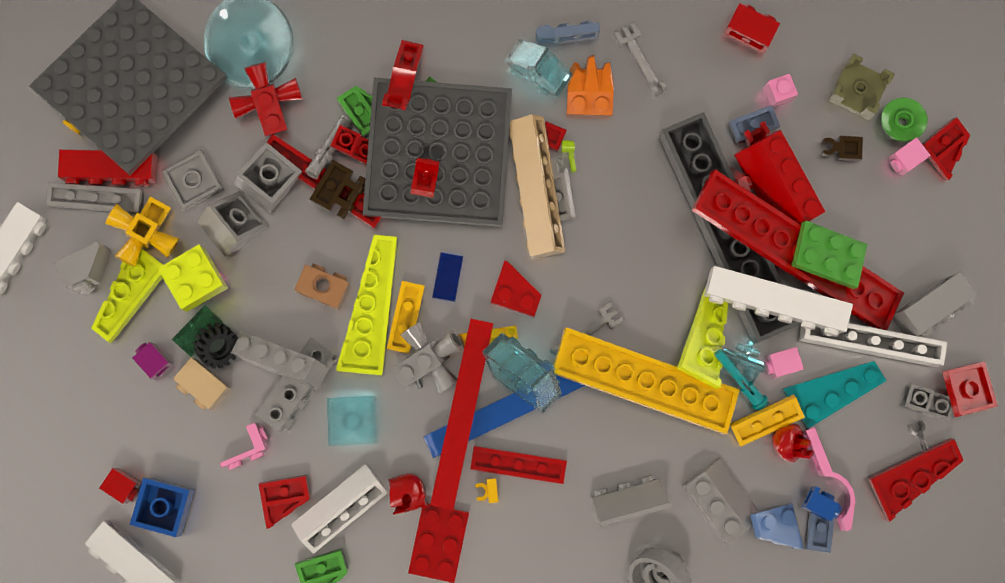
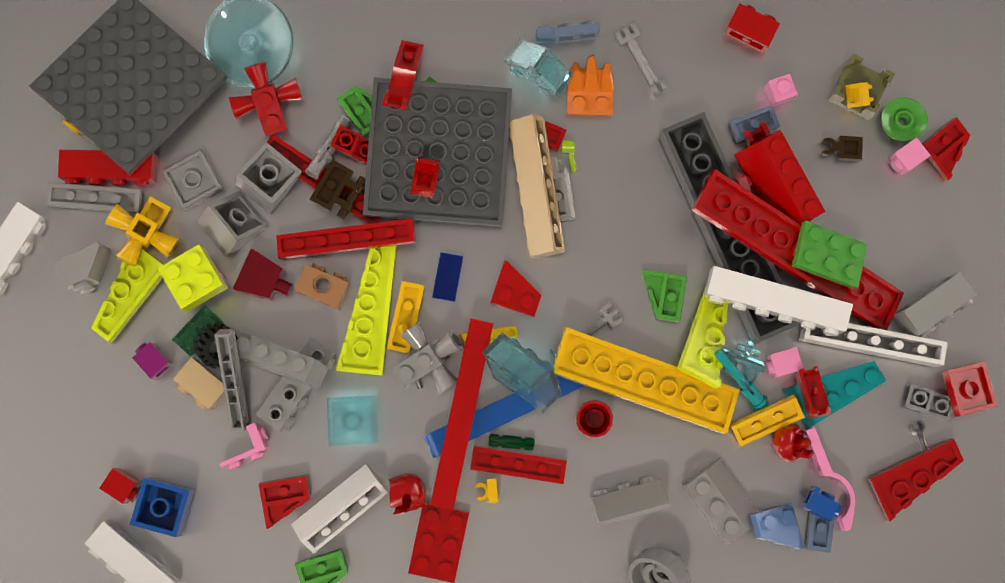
(232, 379): none -> light grey piece
(261, 278): none -> dark red torso
(346, 239): none -> red plate
(512, 442): none -> dark green axle
(594, 418): none -> red helmet
(666, 294): none -> bright green wing
(813, 393): none -> red hinge
(858, 94): none -> yellow tile

